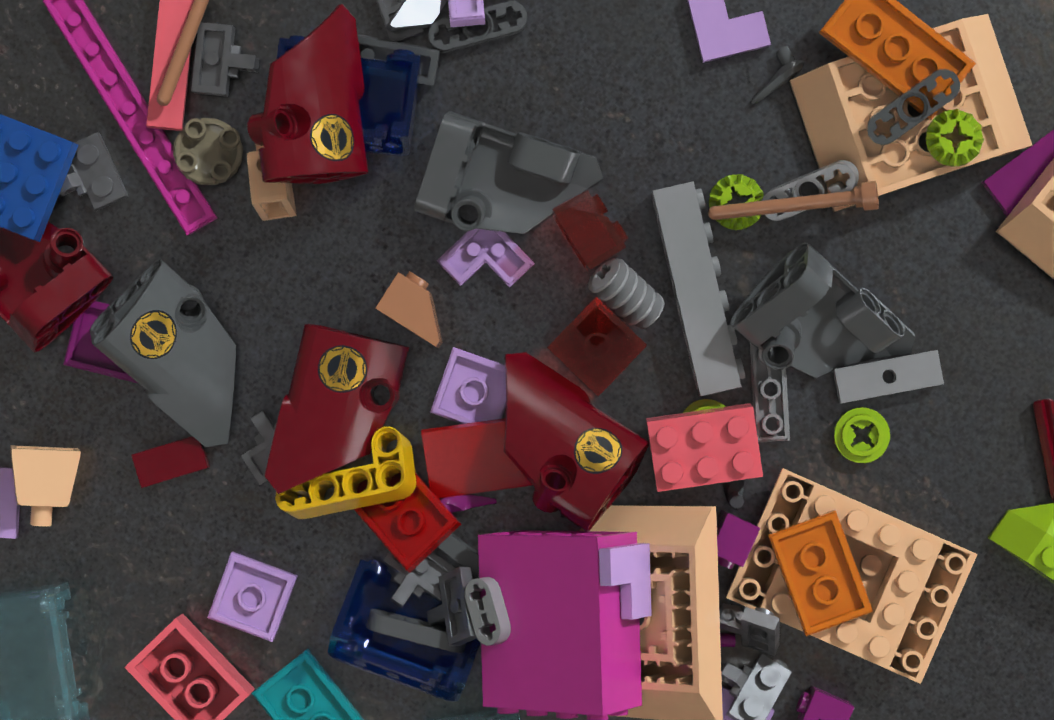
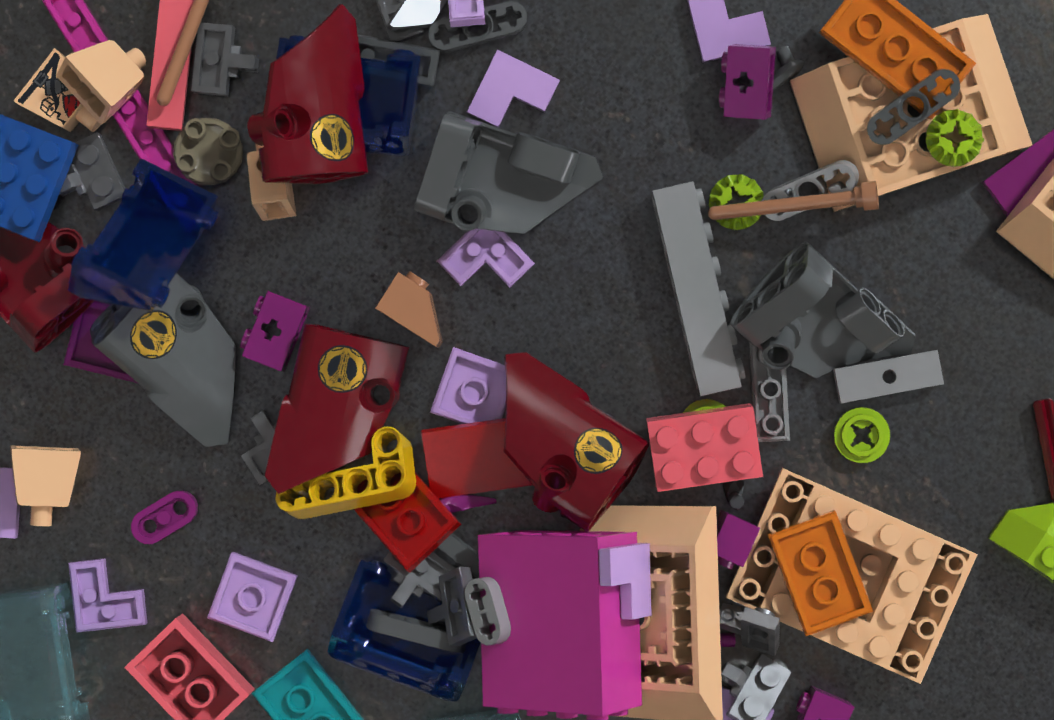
(52, 99): none -> torso
(98, 608): none -> lavender tile
(103, 77): none -> light nougat torso
(144, 241): none -> clear blue windscreen
(165, 517): none -> magenta plate
(169, 461): dark red tile -> none
(291, 319): none -> magenta brick
(507, 80): none -> lavender tile
(589, 231): clear red slope -> none
(596, 346): clear red slope -> none
(626, 293): light grey piece -> none
(759, 65): none -> magenta brick

